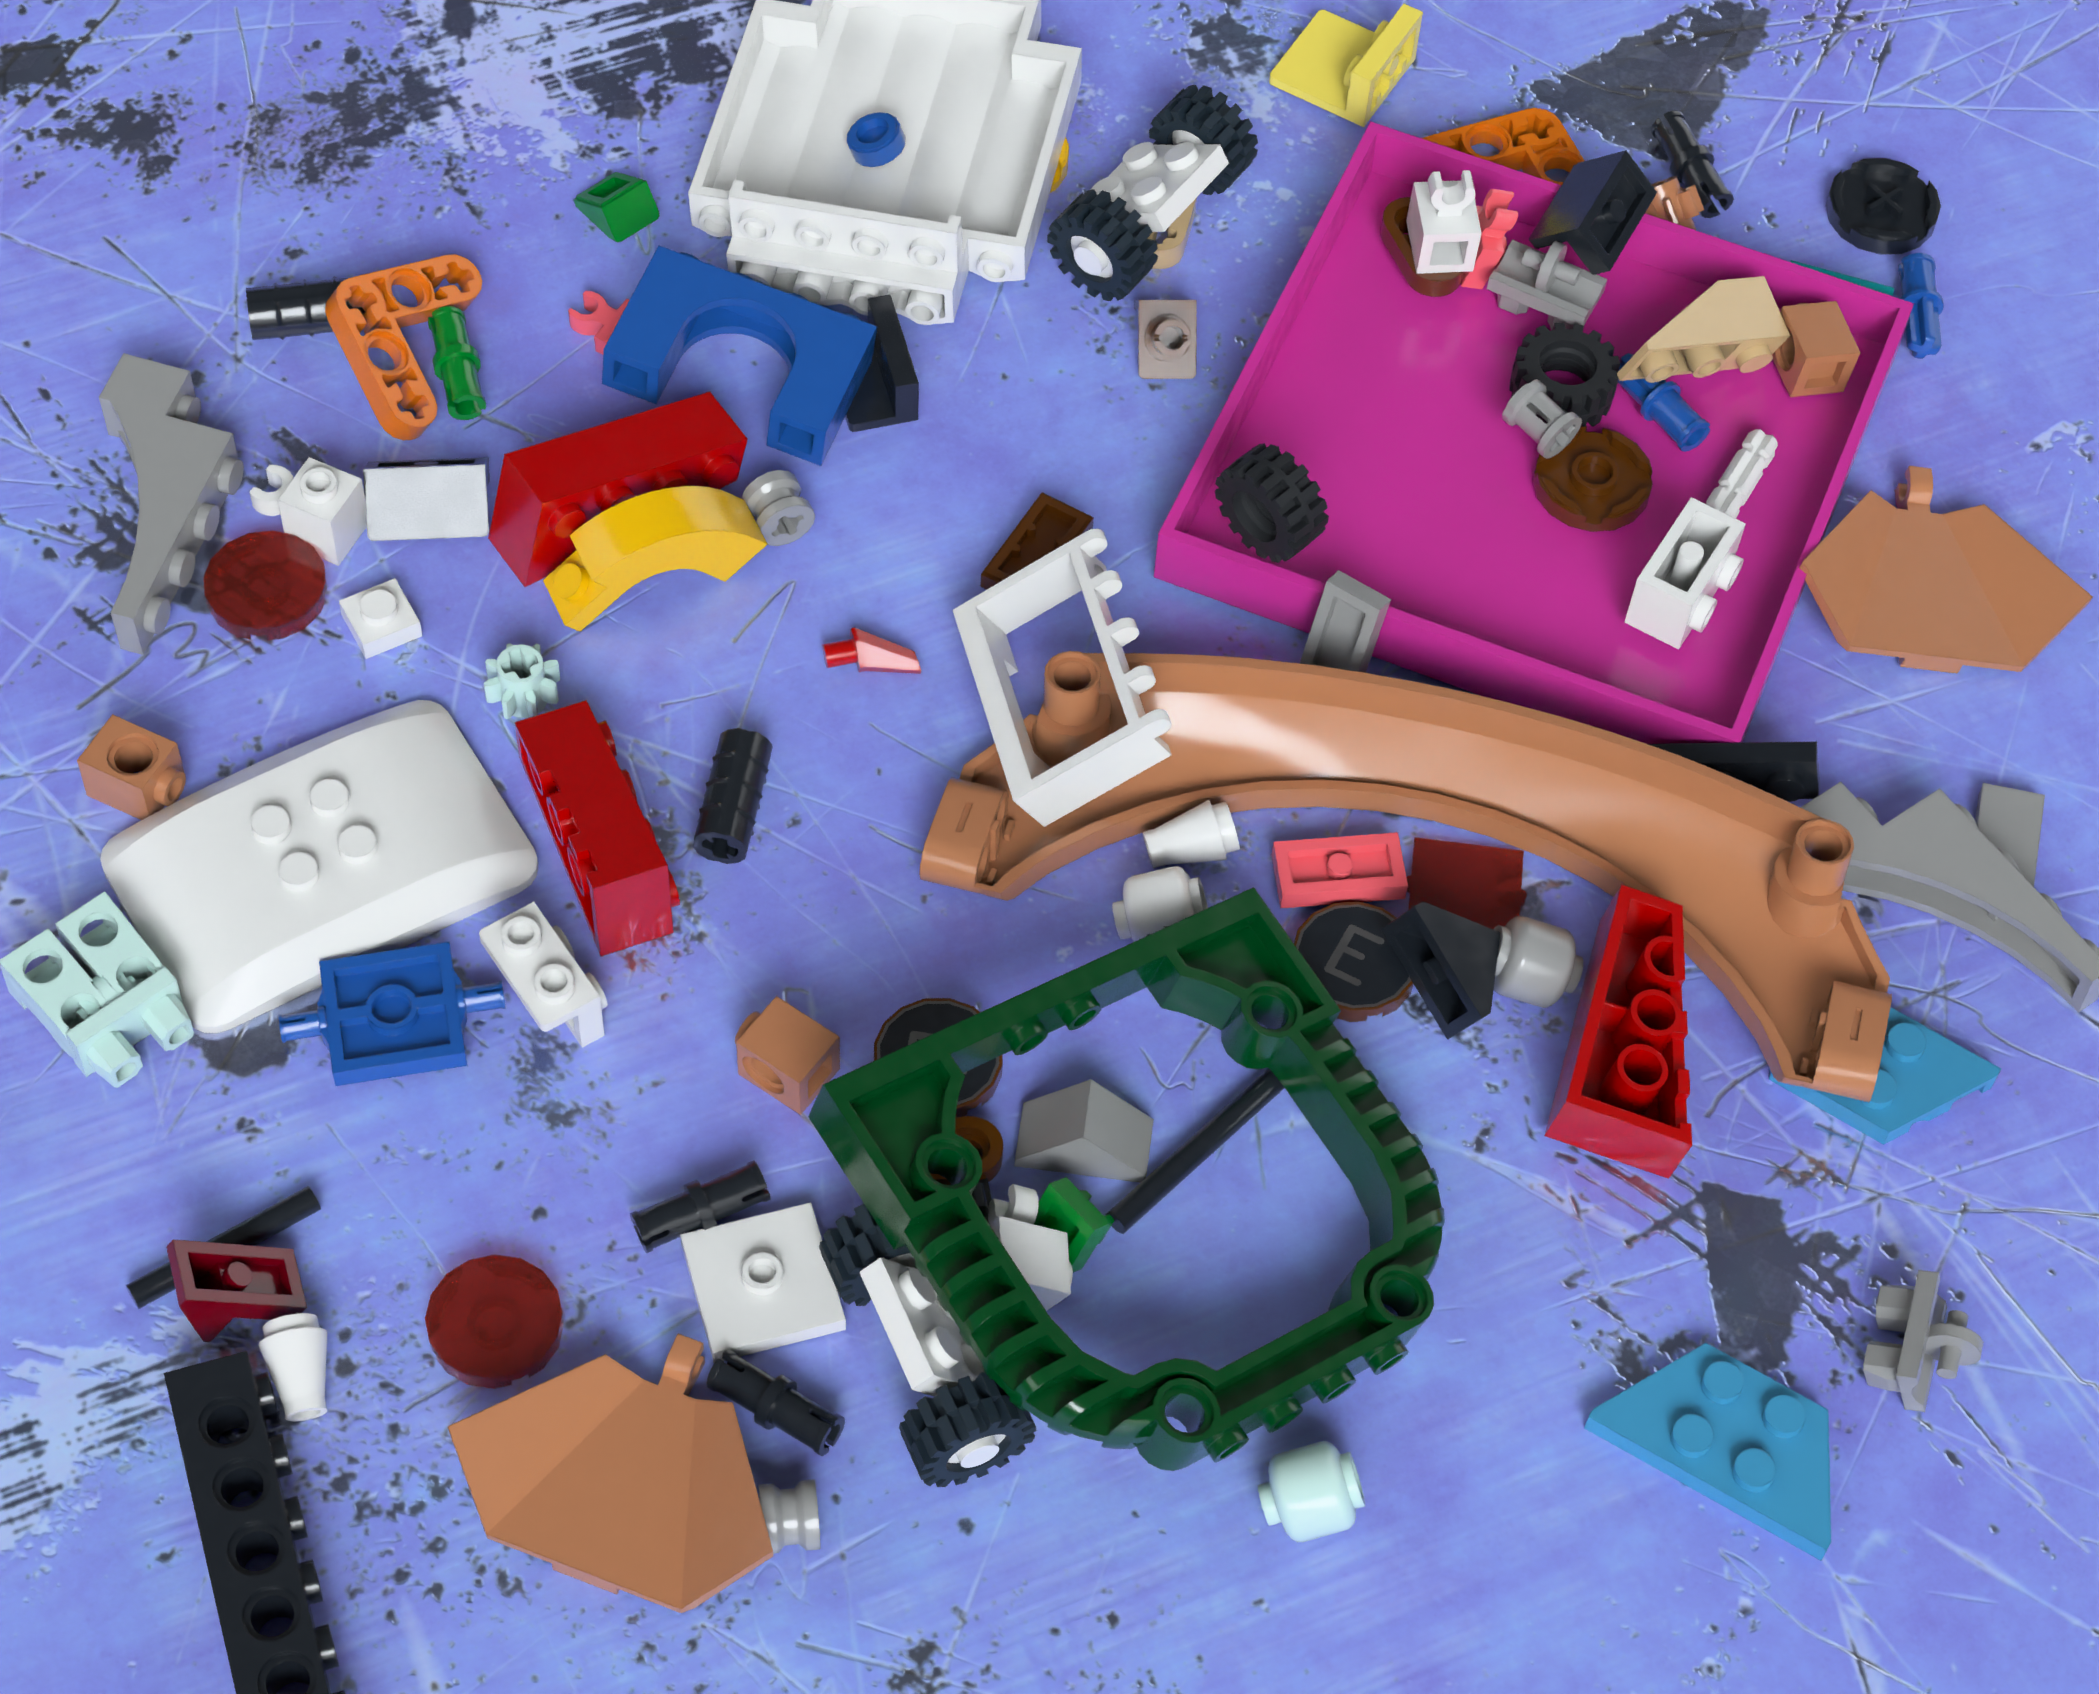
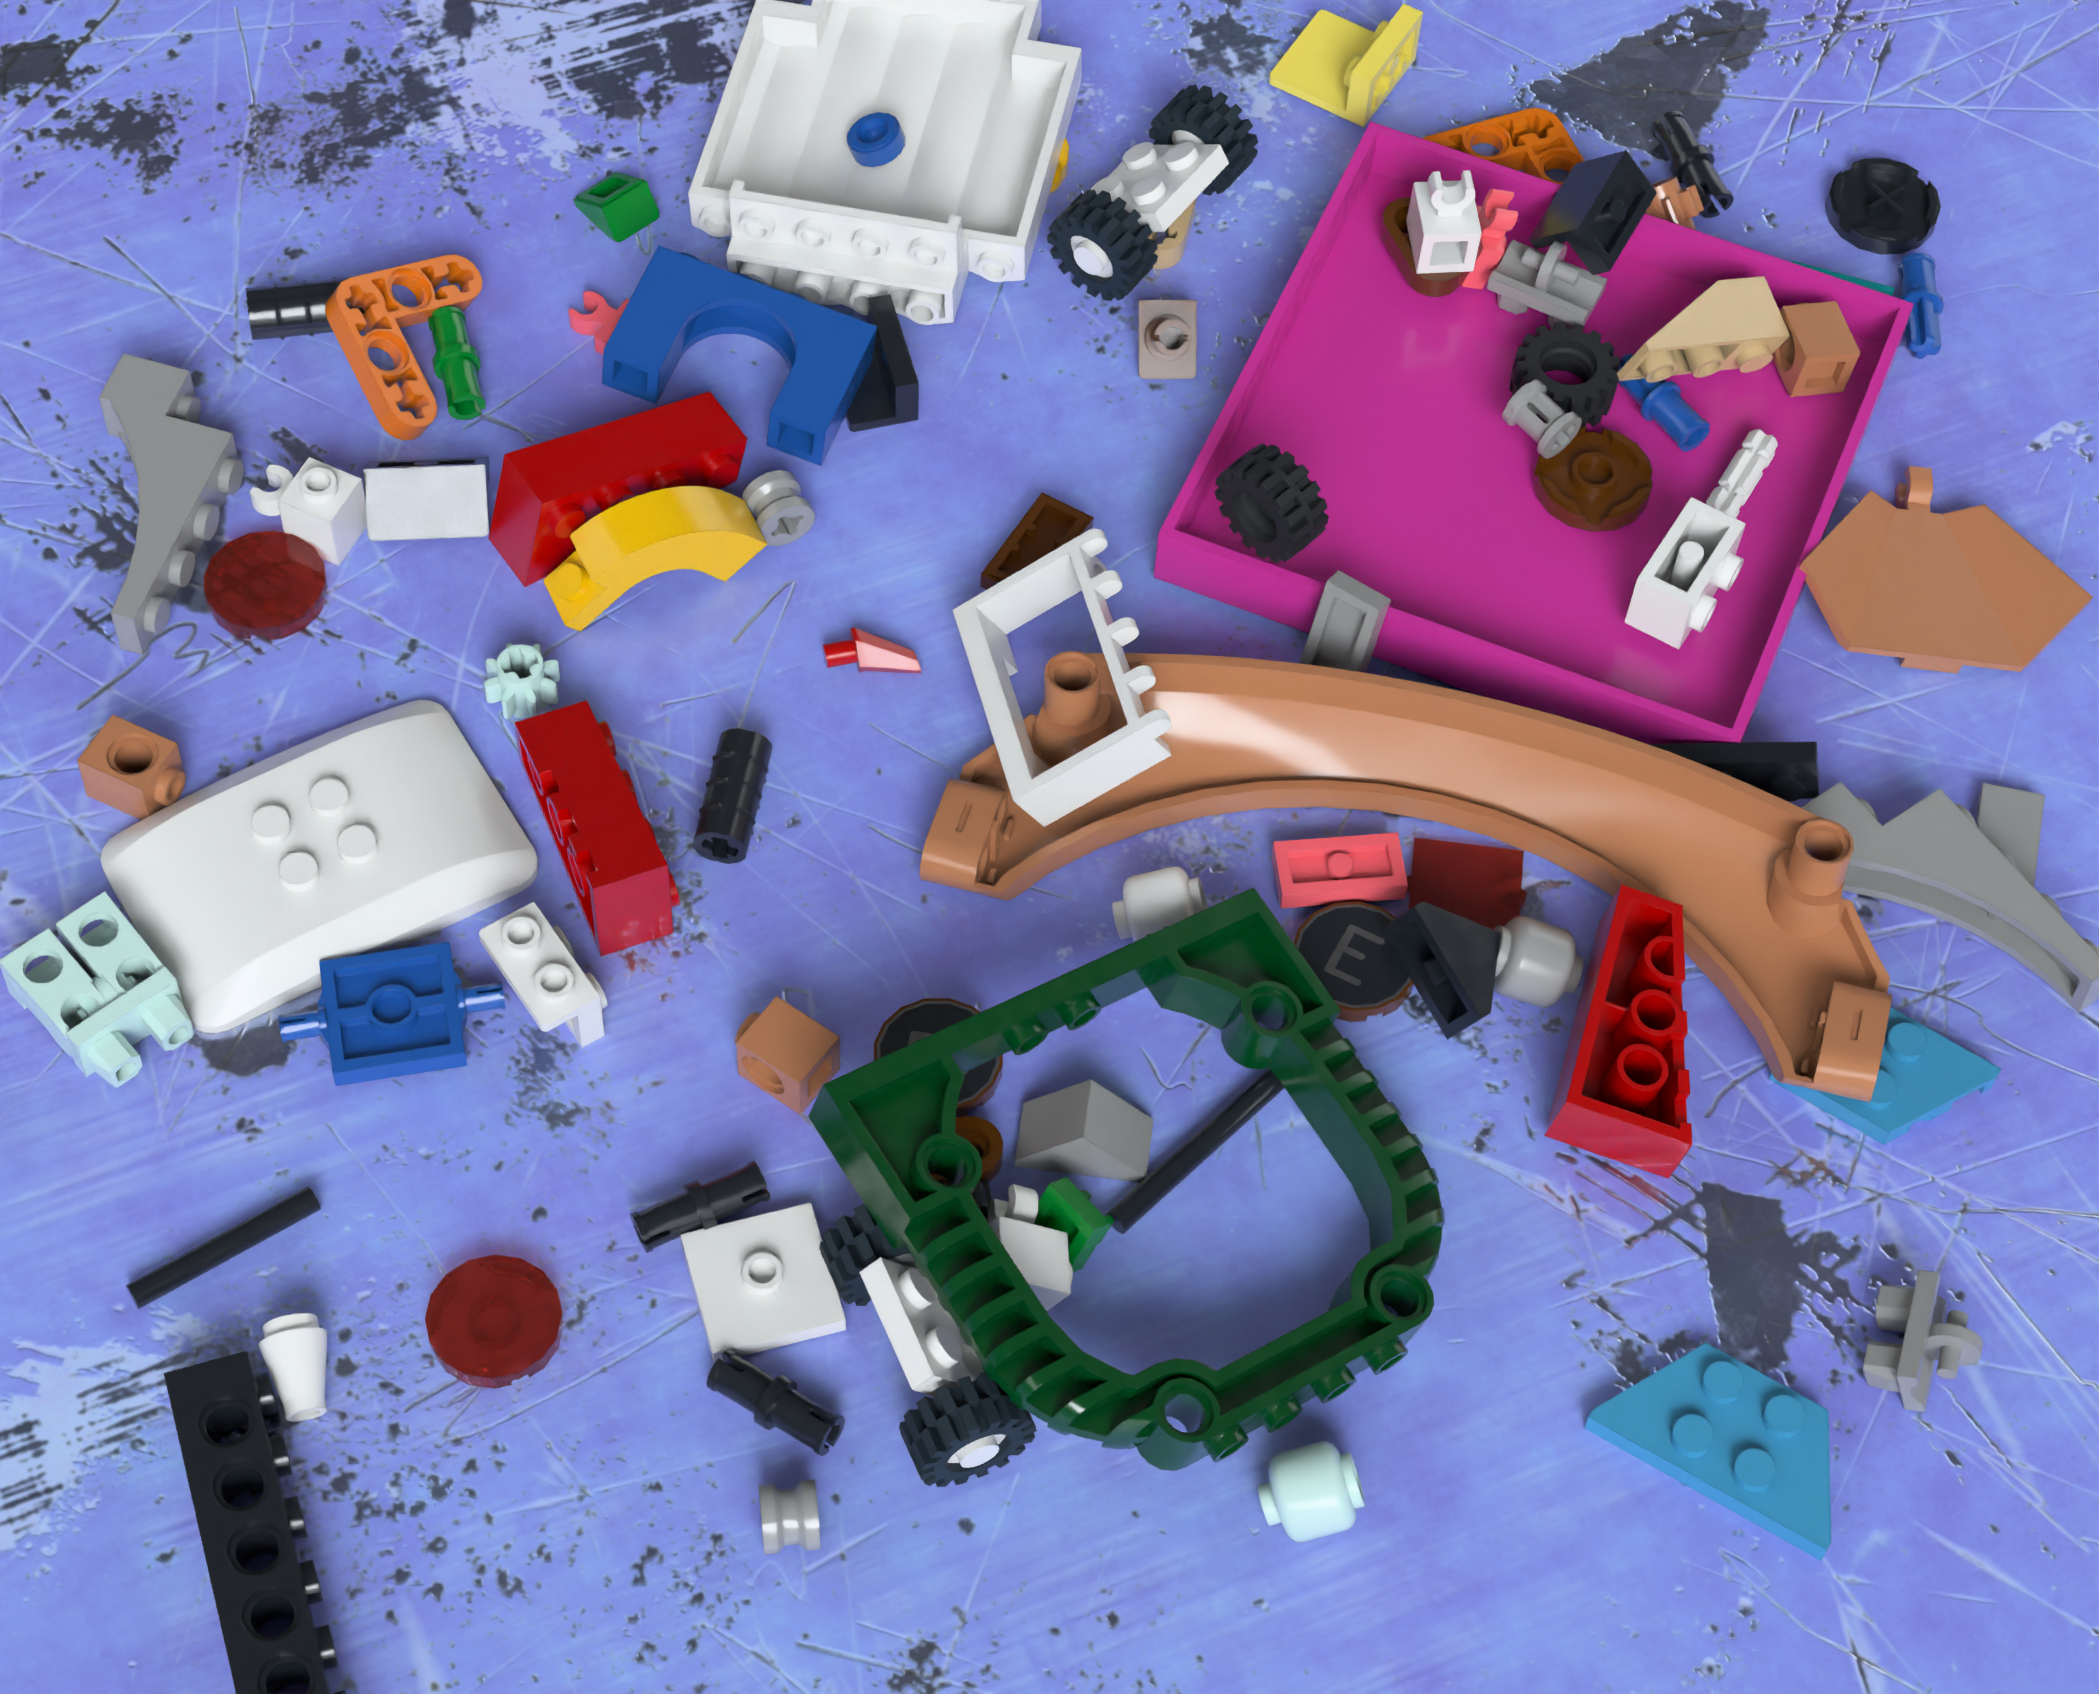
(233, 1282): dark red slope -> none
(380, 618): white plate -> none
(620, 1480): nougat panel -> none
(1195, 836): white cone -> none

